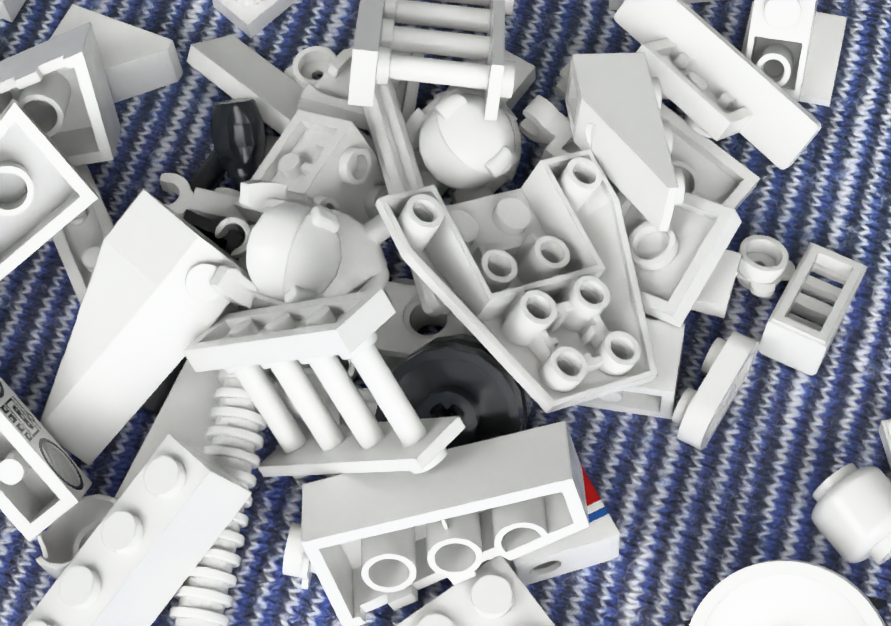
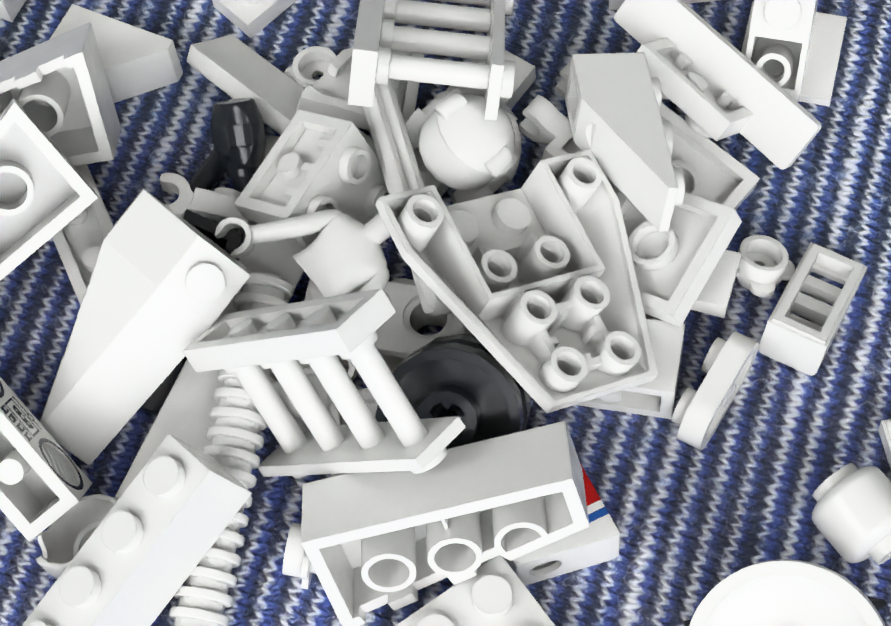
(289, 251): white helmet -> none

